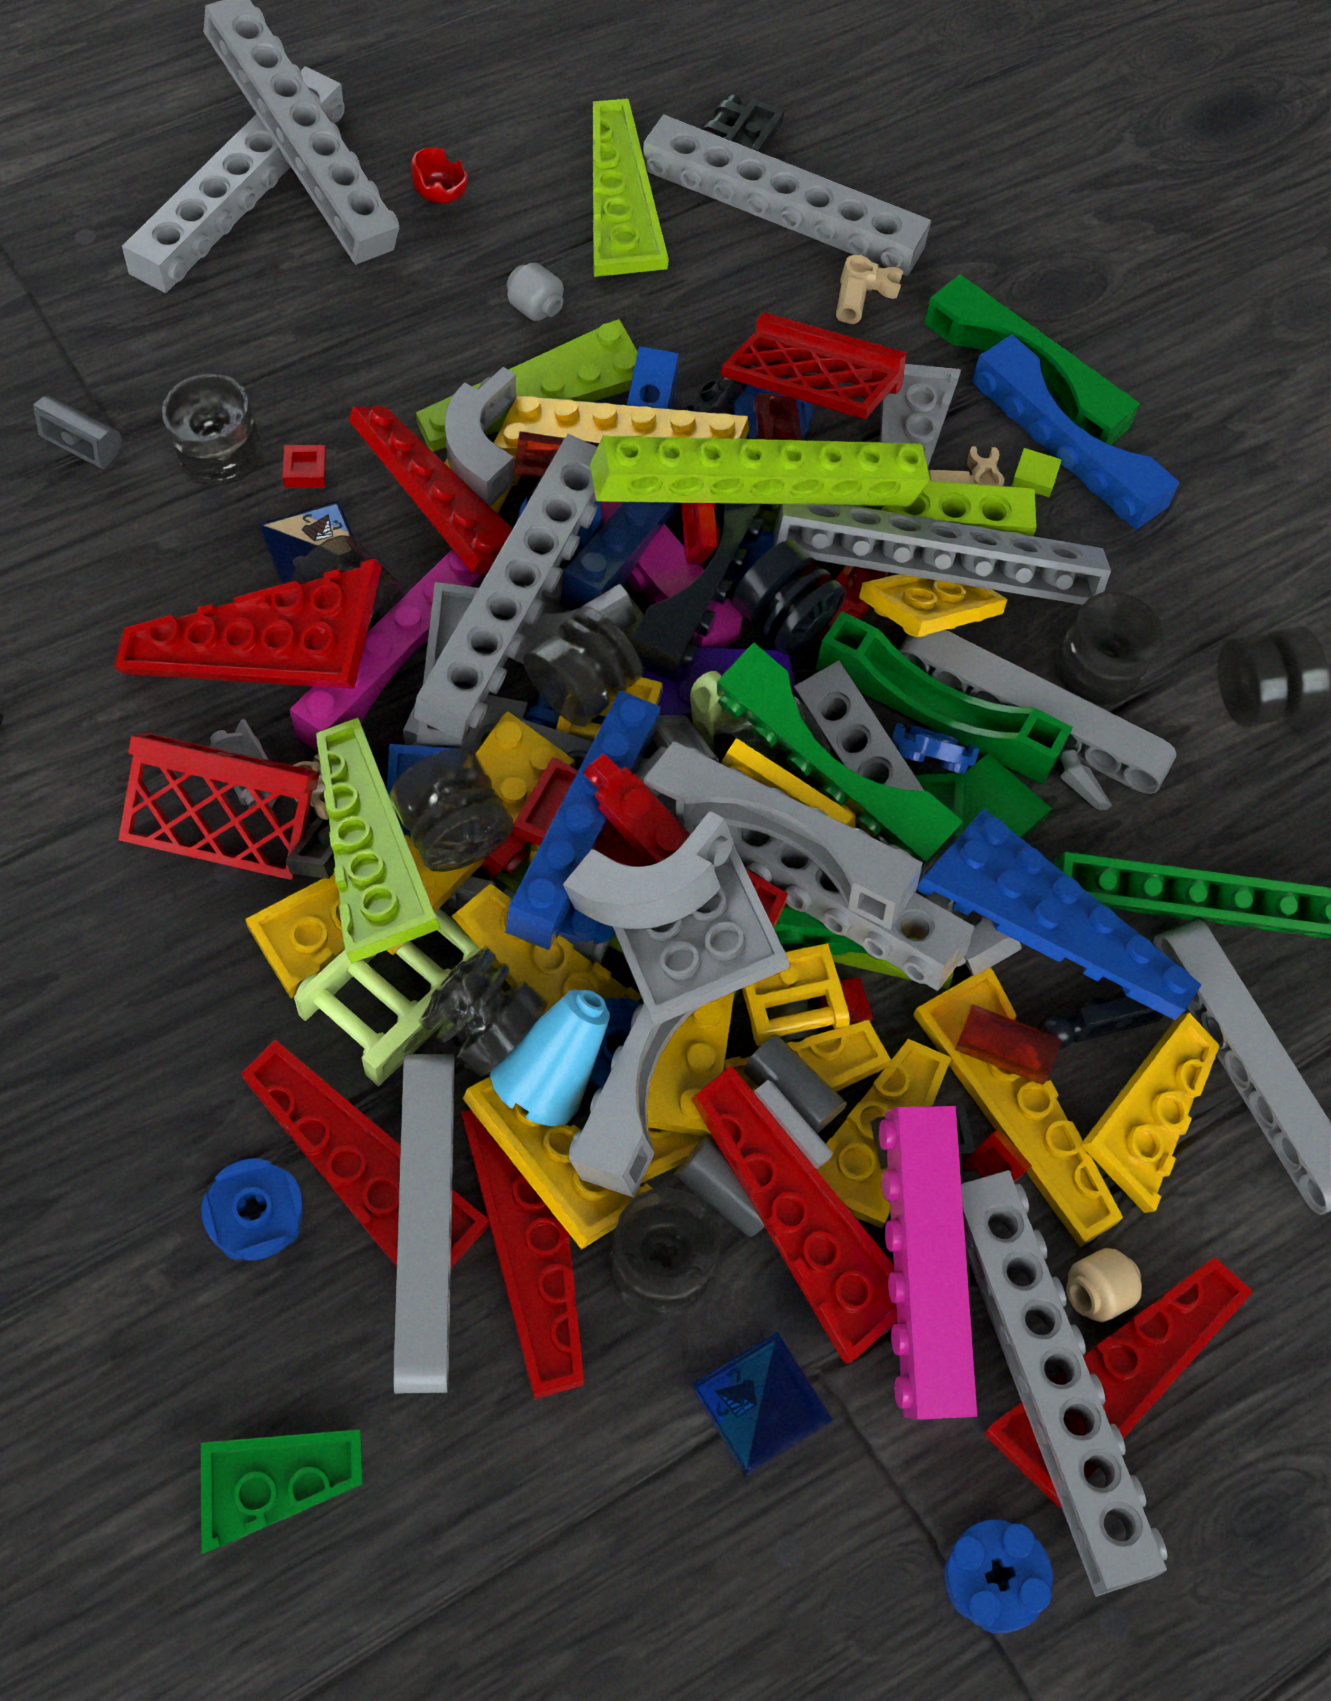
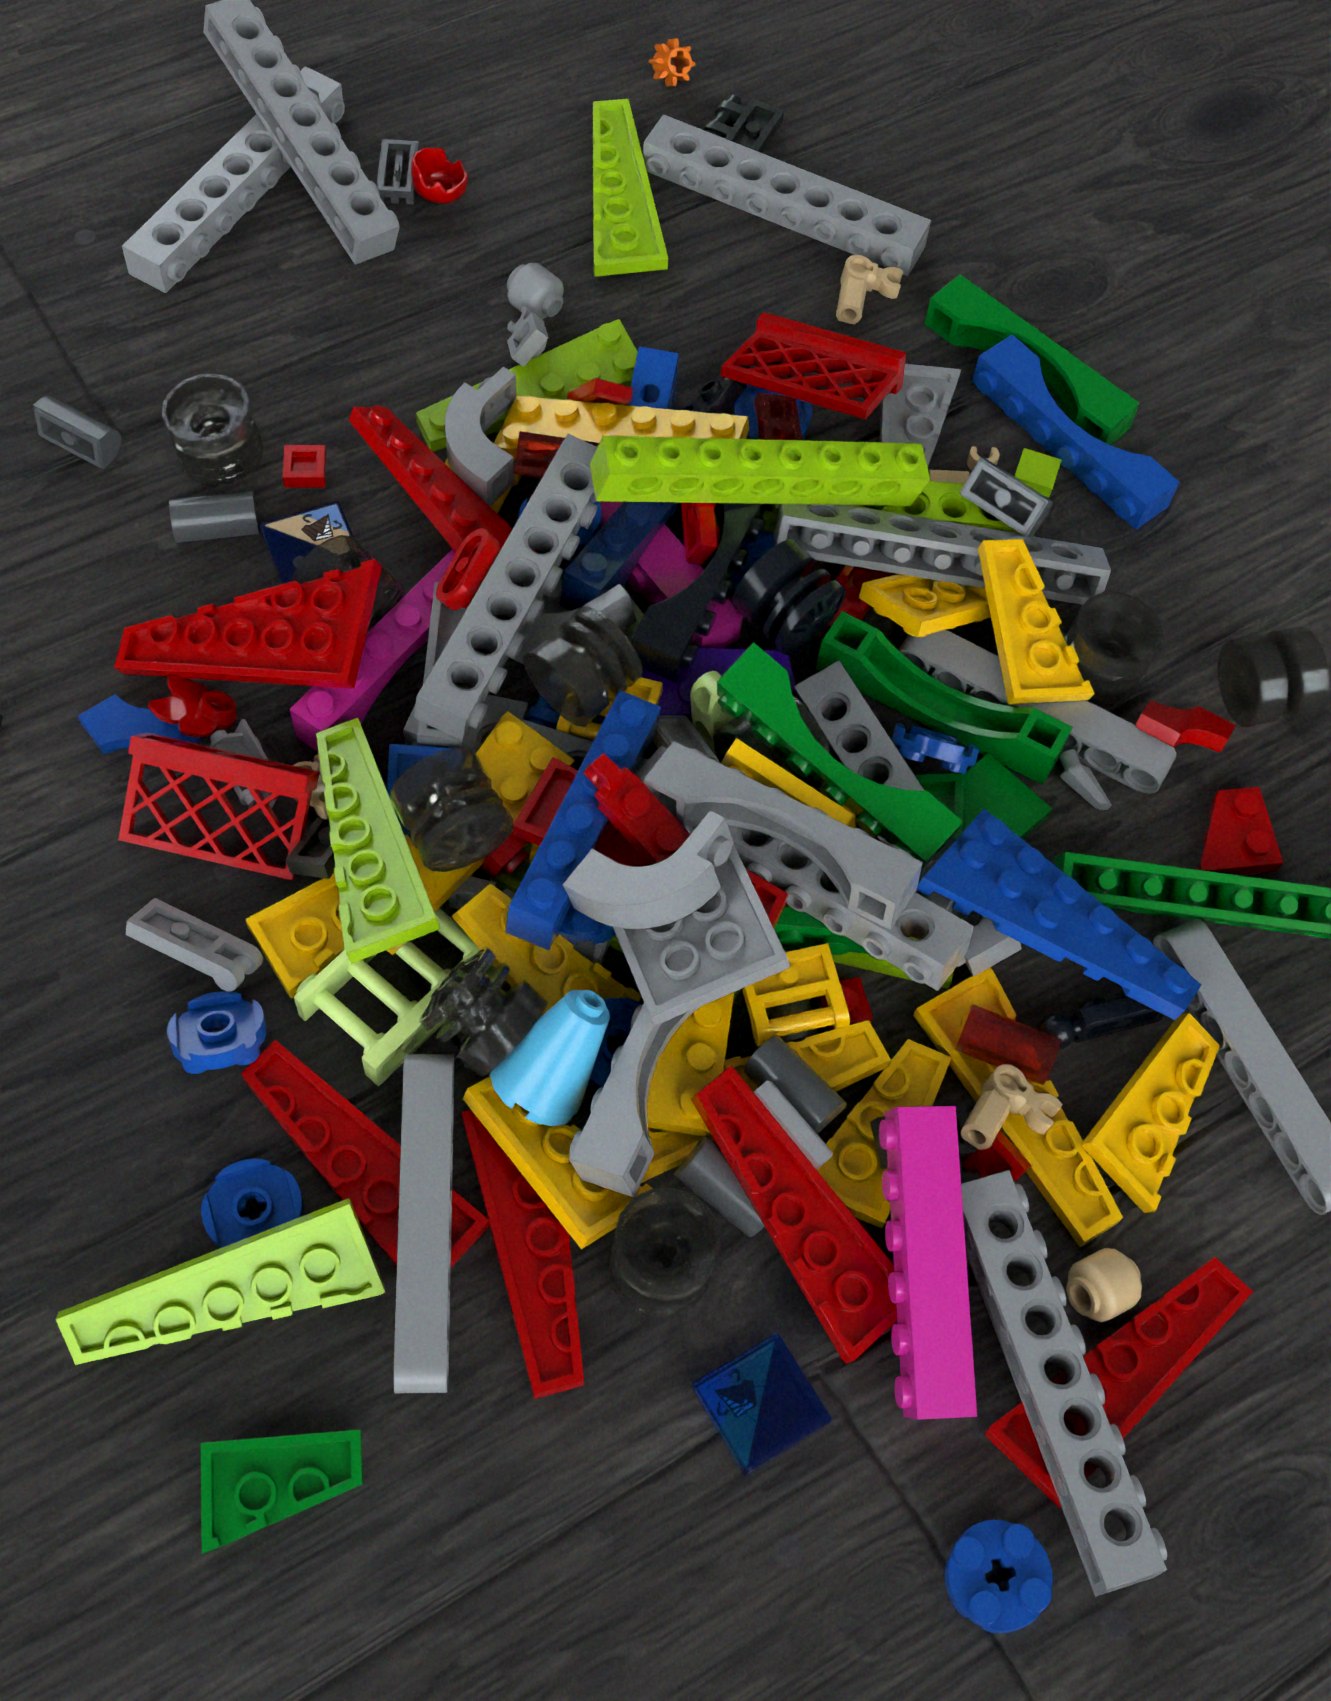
(115, 721): none -> blue tile
(194, 708): none -> red plate
(194, 943): none -> light grey plate
(201, 1048): none -> blue plate
(213, 516): none -> dark grey brick
(270, 1274): none -> lime wing
(396, 191): none -> dark grey tile
(467, 569): none -> red plate
(528, 337): none -> light grey plate
(601, 392): none -> red tile
(681, 60): none -> orange gear
(1005, 1093): none -> tan bar
(1006, 497): none -> dark grey brick
(1029, 643): none -> yellow wing
(1185, 726): none -> red tile
(1239, 835): none -> red wing

